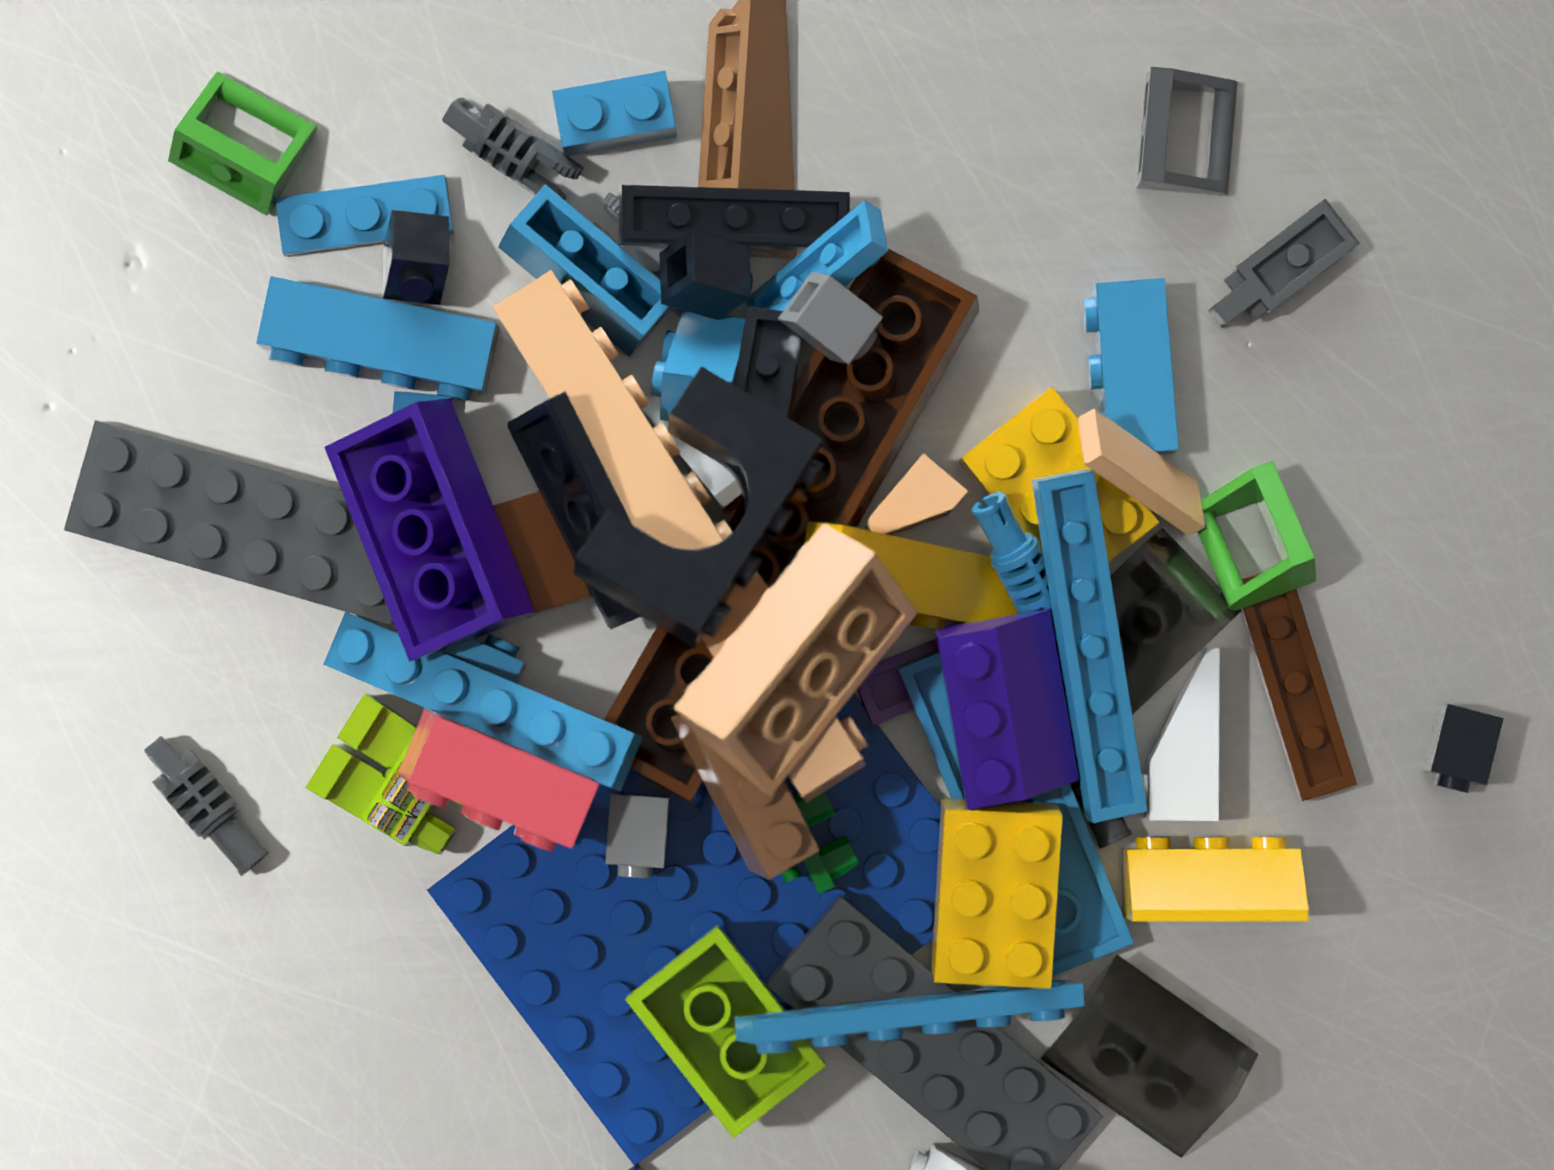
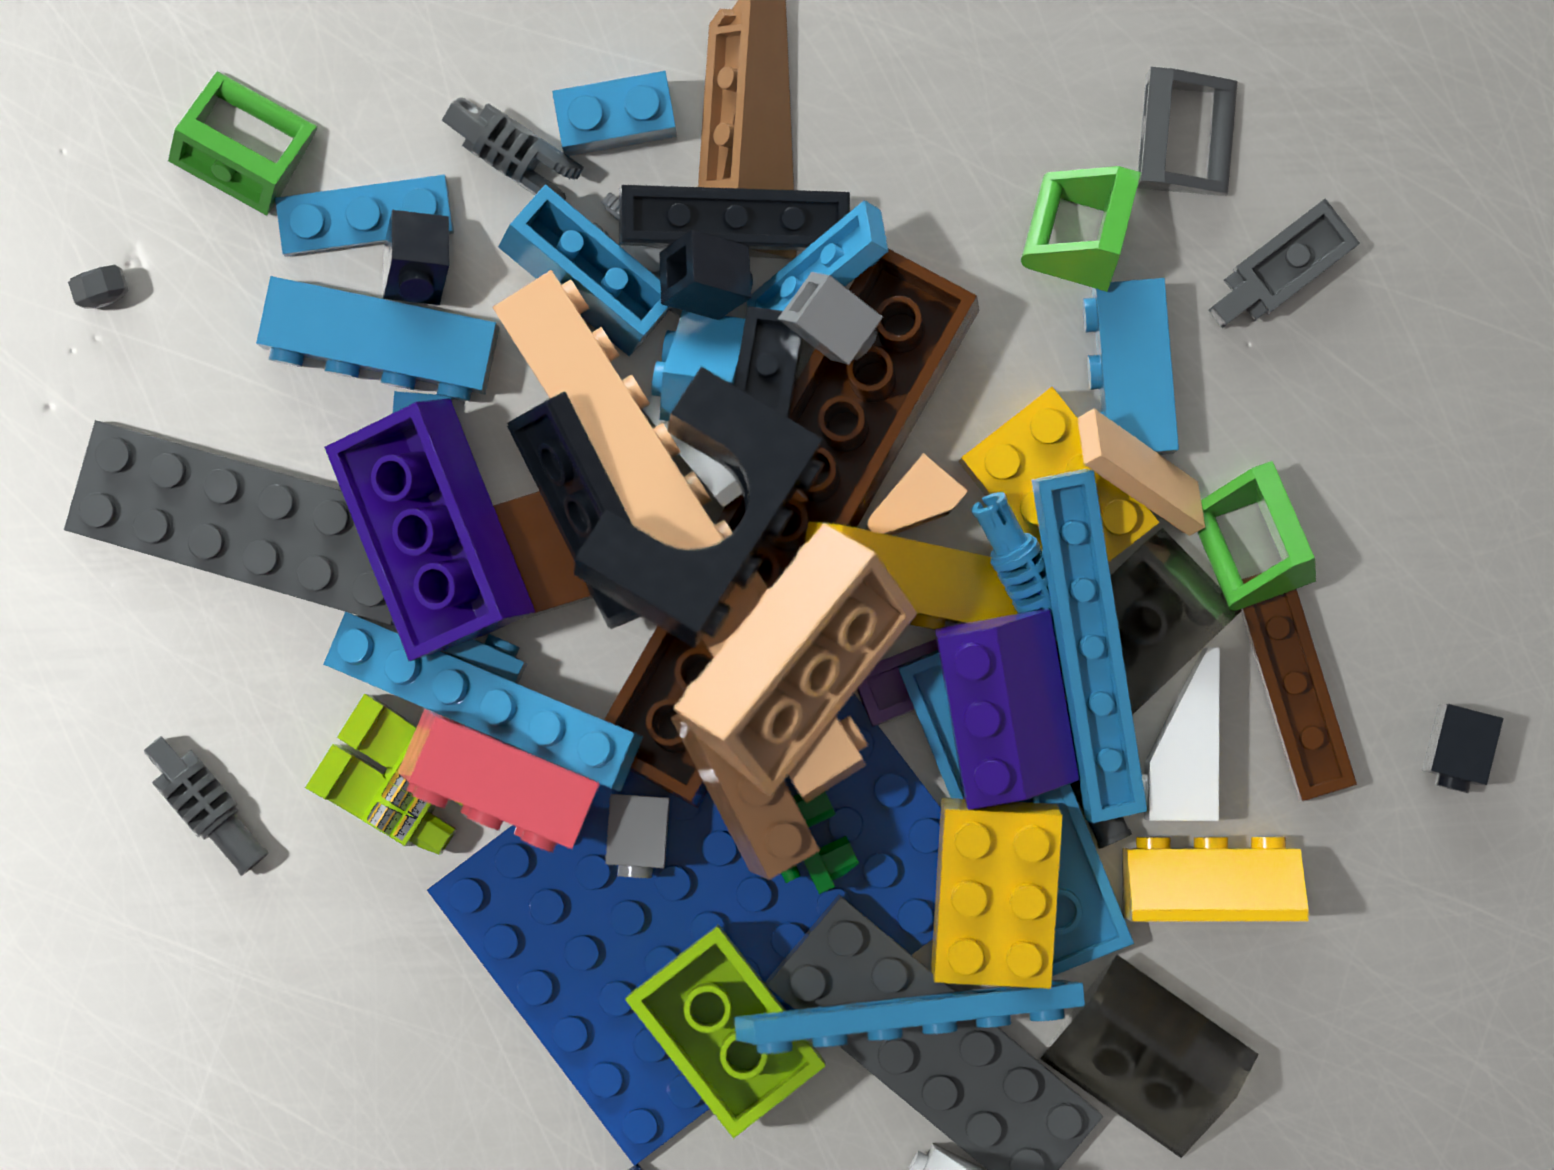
(98, 287): none -> dark grey tile
(1086, 261): none -> bright green tile

